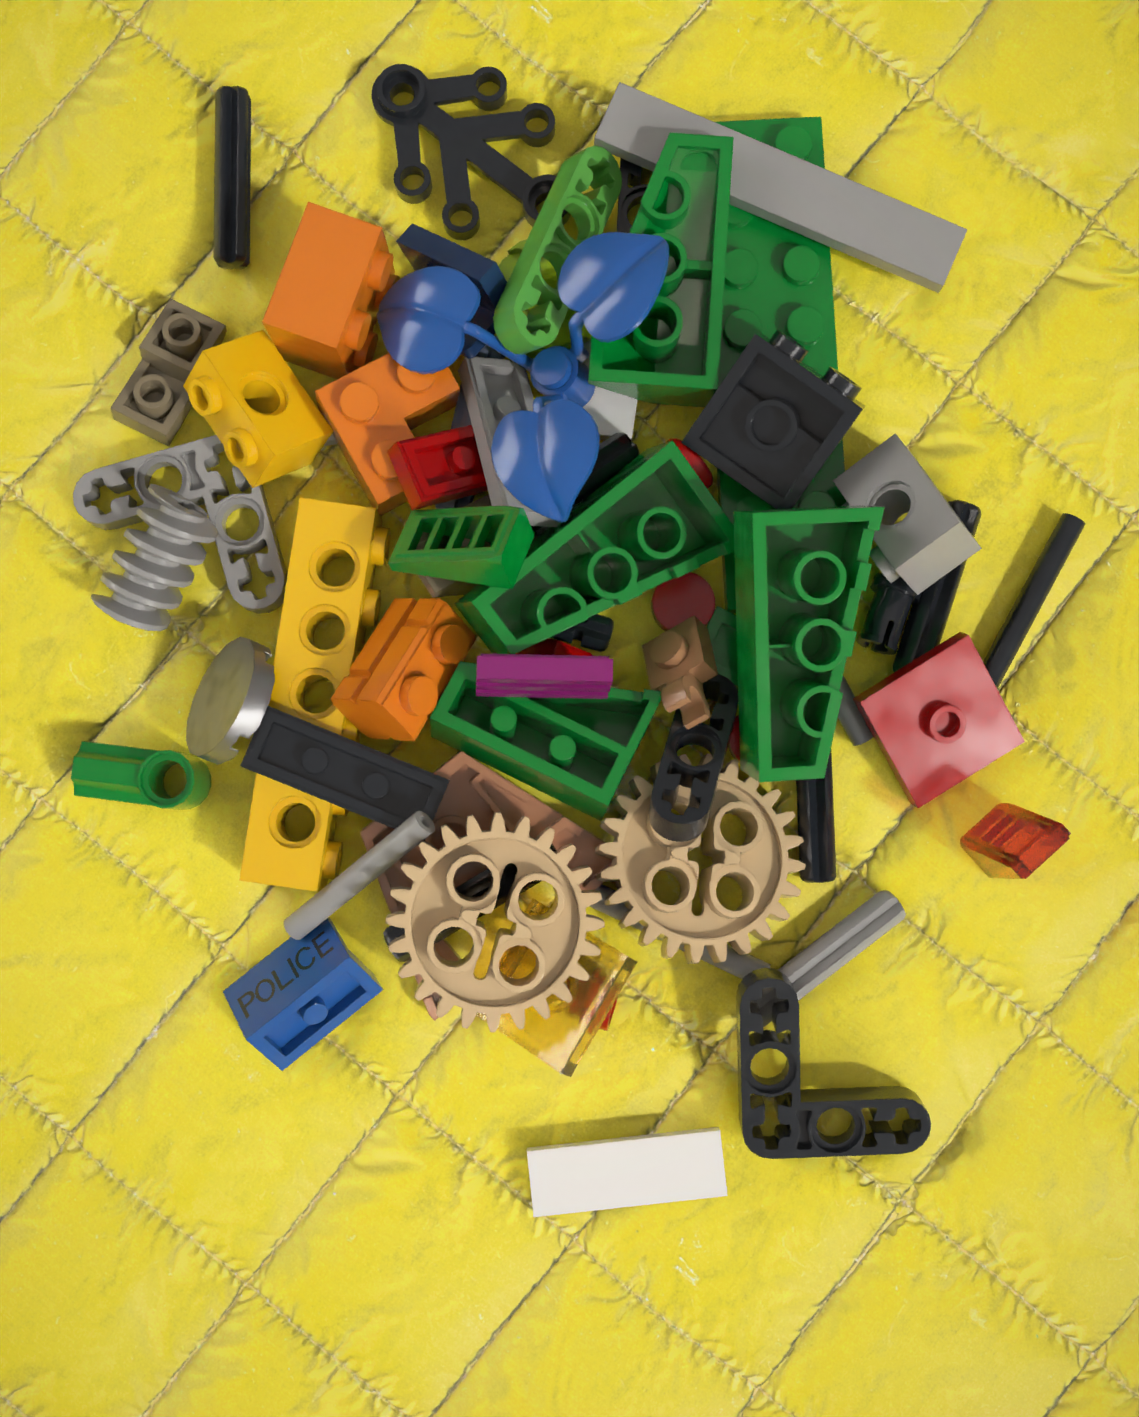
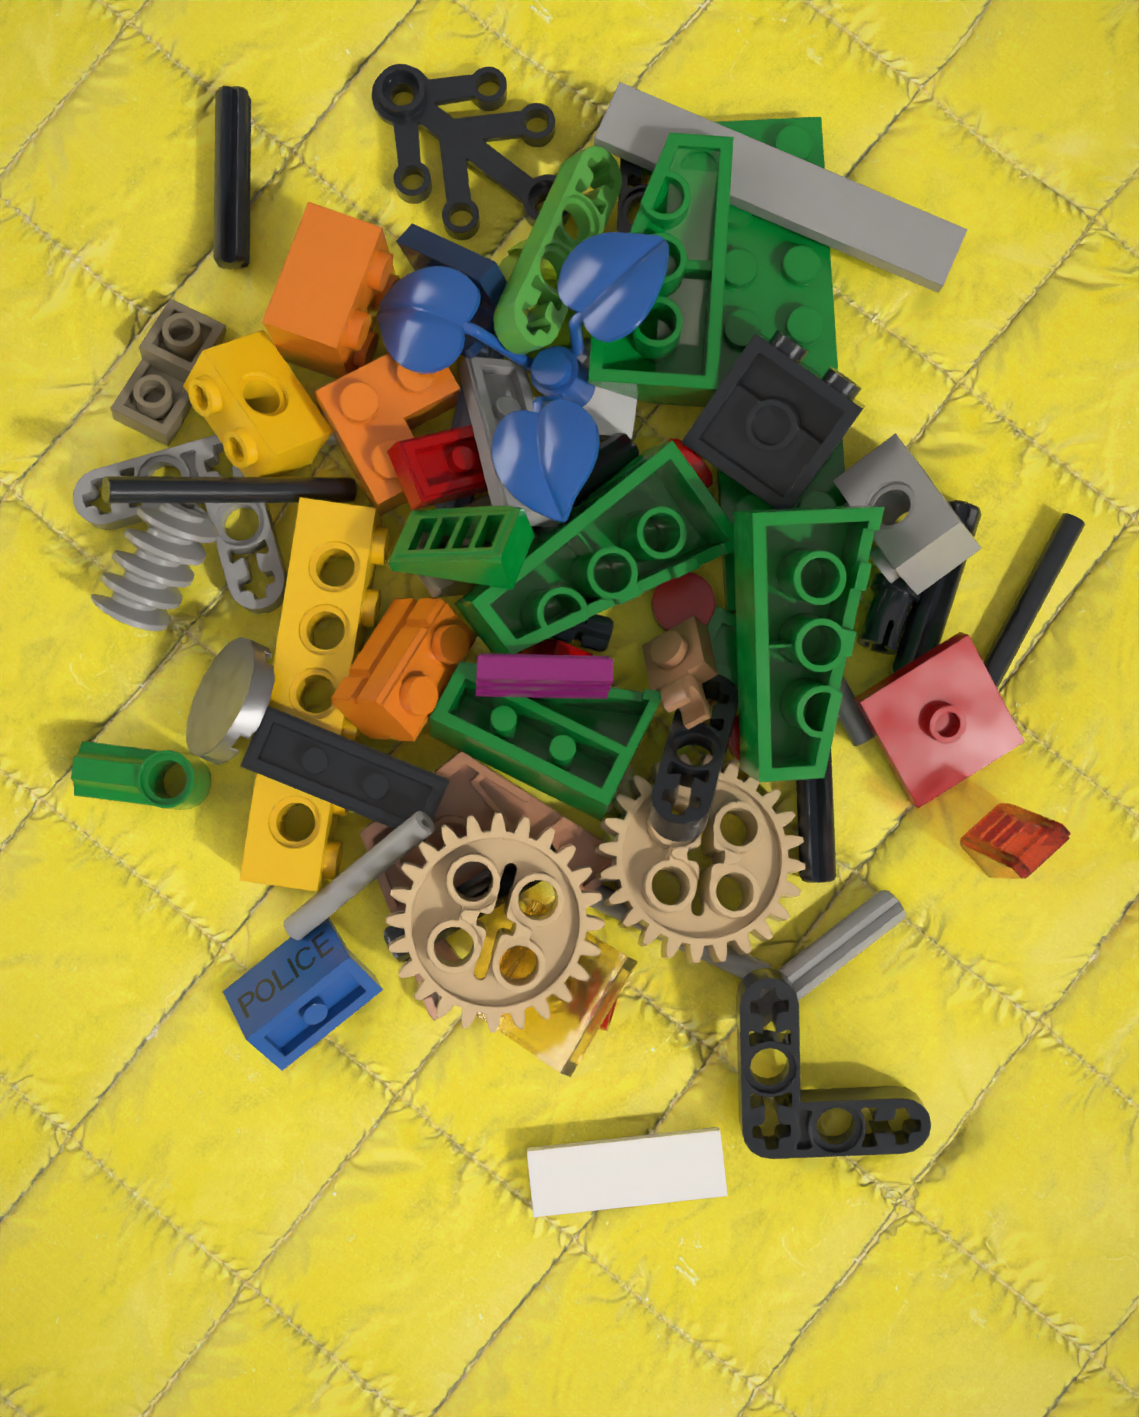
(226, 489): none -> black bar

